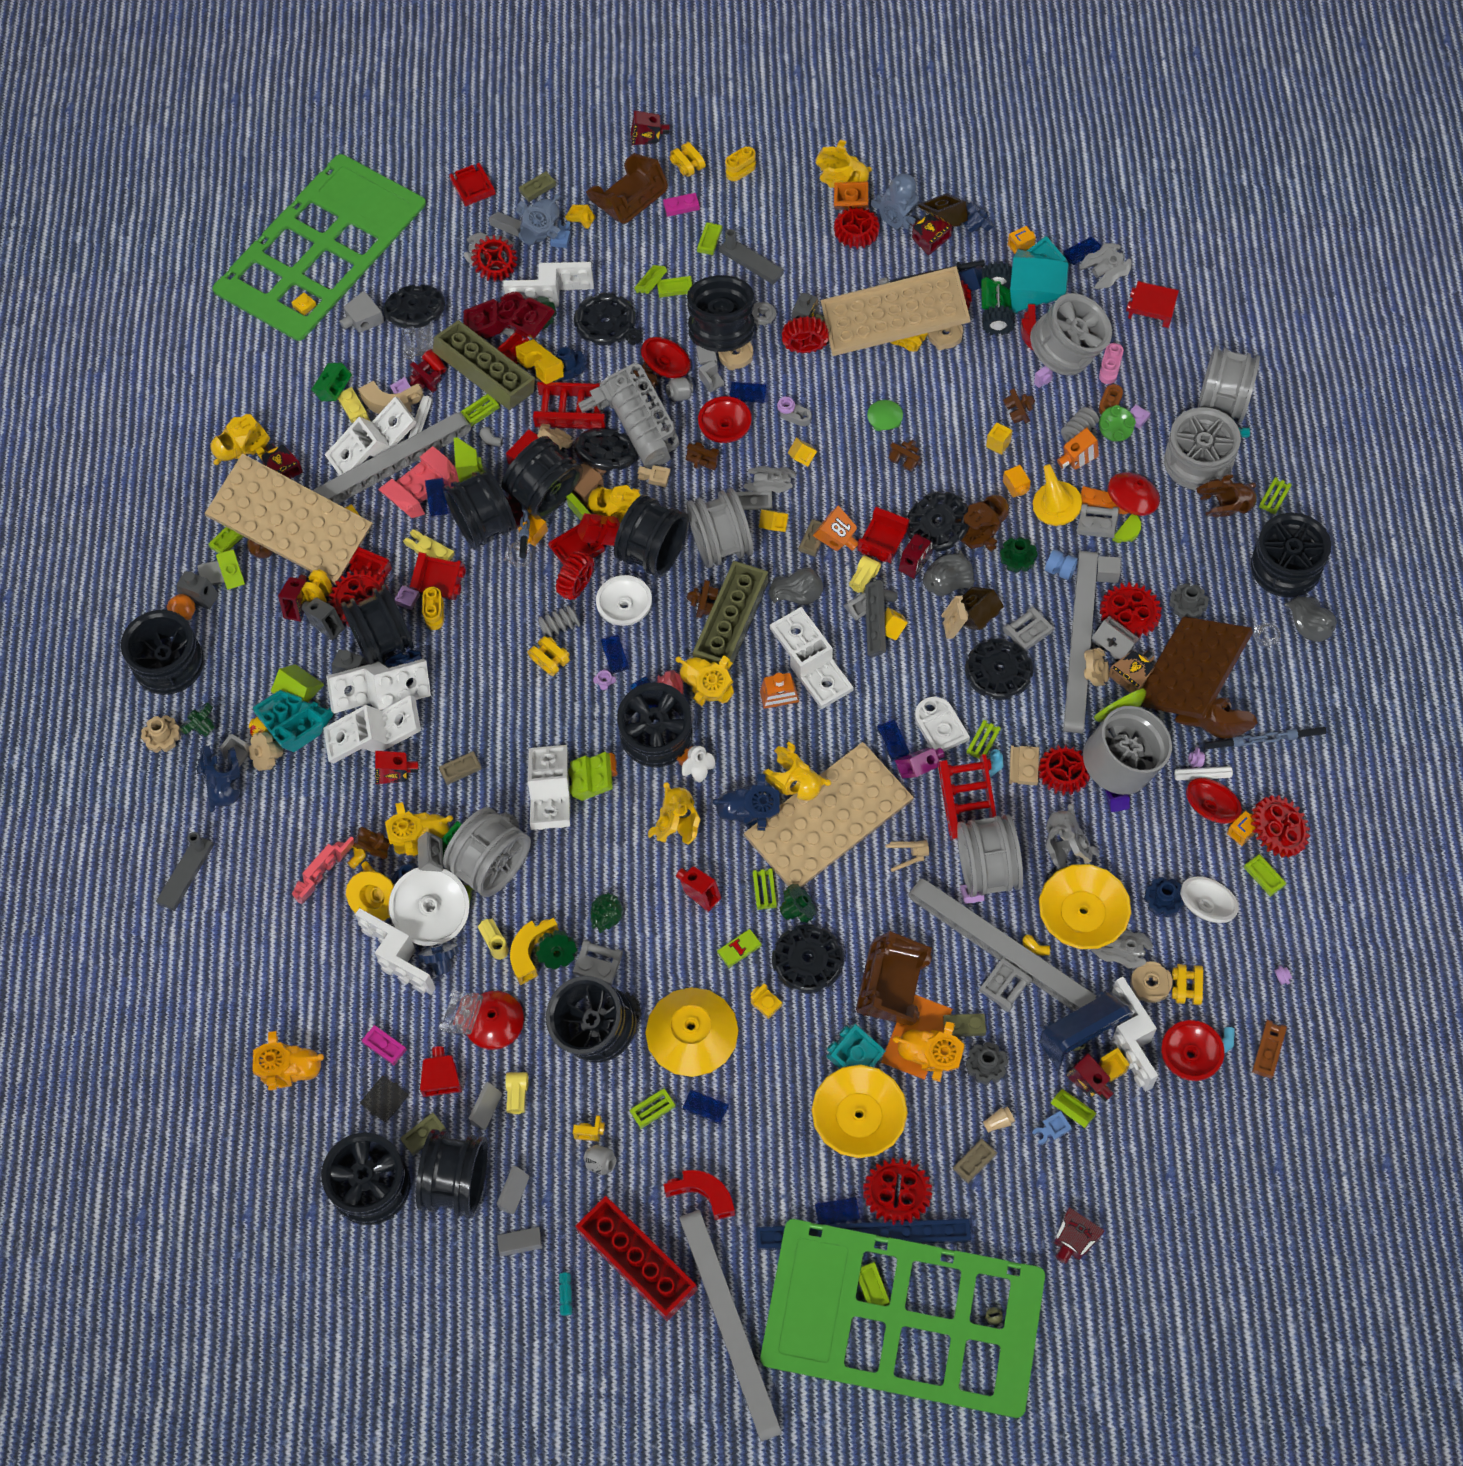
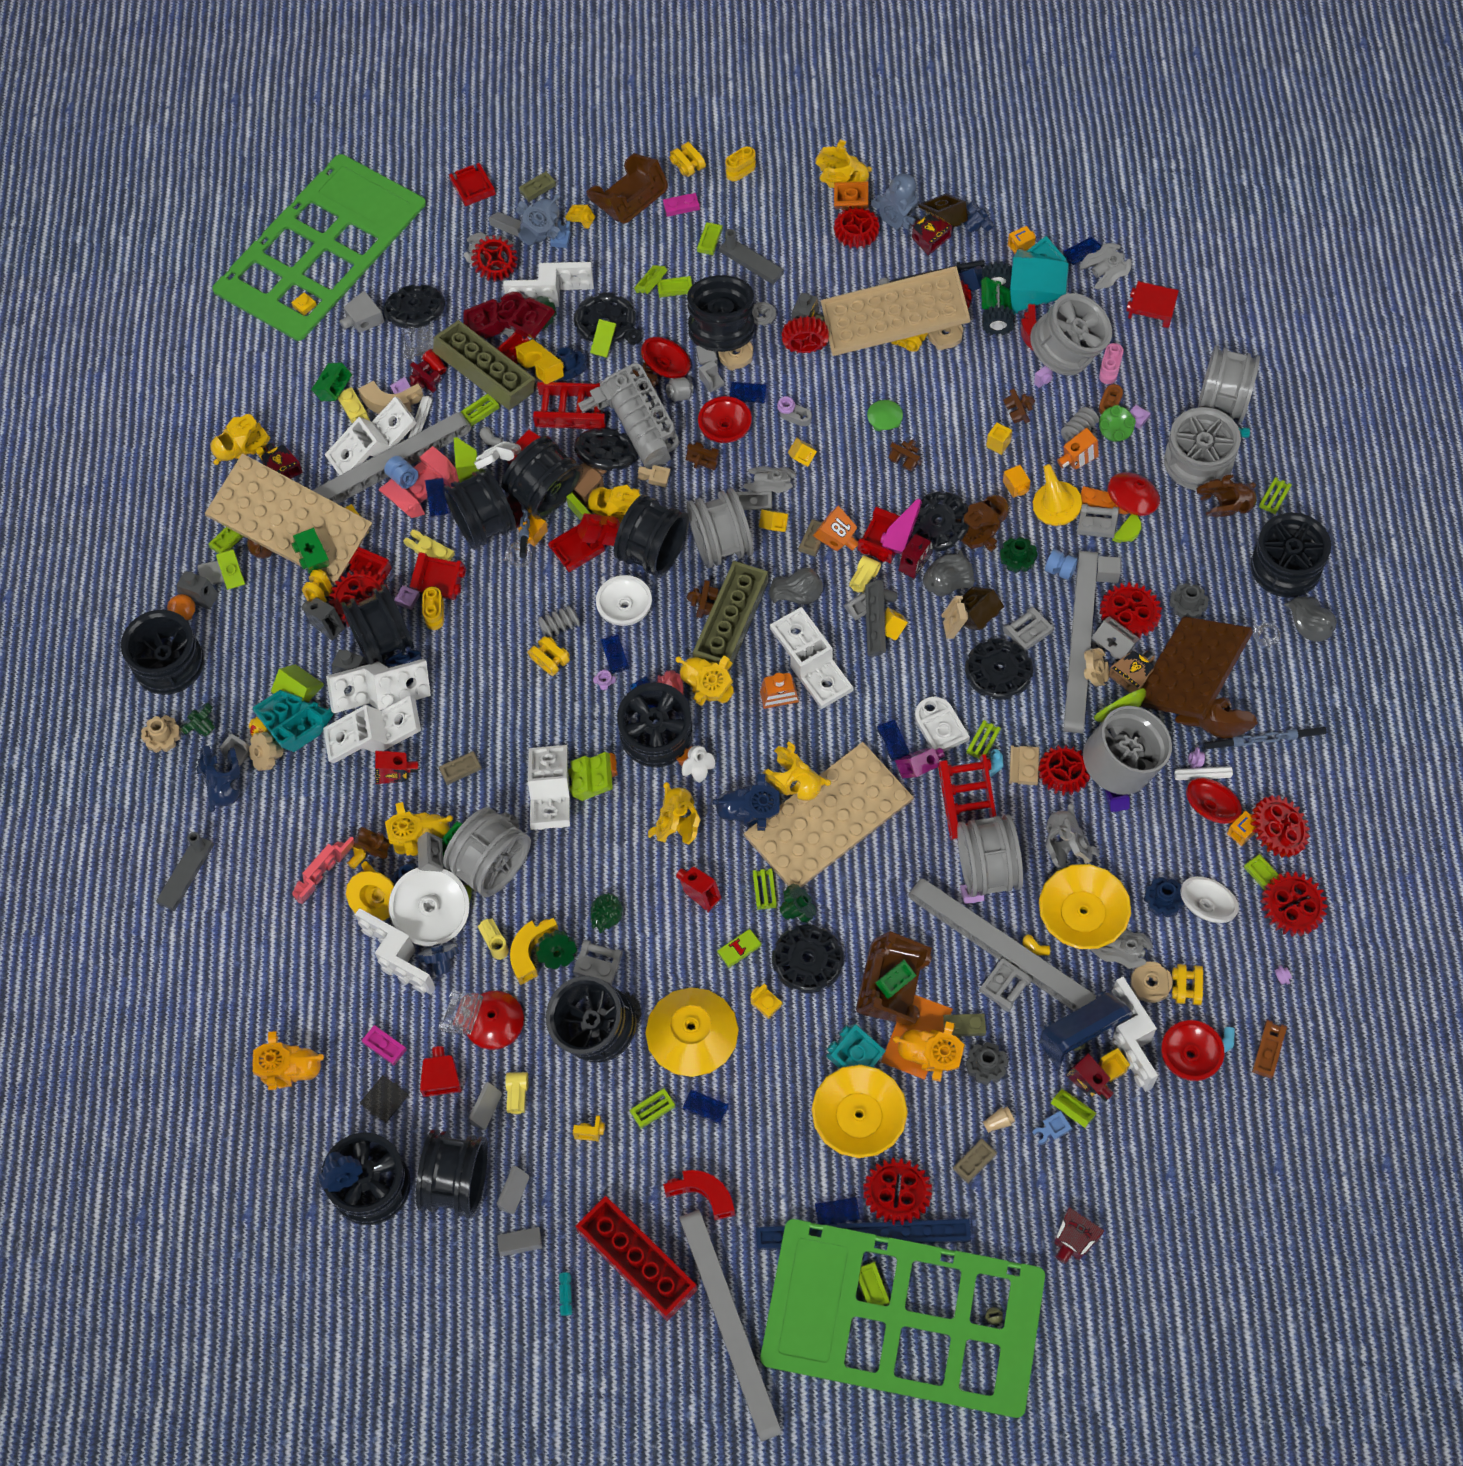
(292, 598): dark red torso -> none
(309, 540): none -> green brick
(339, 1172): none -> dark blue plant
(401, 472): none -> medium blue wheel
(416, 1137): olive plate -> none
(503, 450): none -> white bar
(558, 436): tan plate -> none
(574, 575): red gear -> none
(600, 1160): light grey head -> none
(603, 338): none -> lime tile
(647, 128): dark red torso -> none
(895, 979): none -> green plate
(900, 531): none -> dark pink slope
(918, 849): tan plant -> none
(1285, 887): none -> red gear

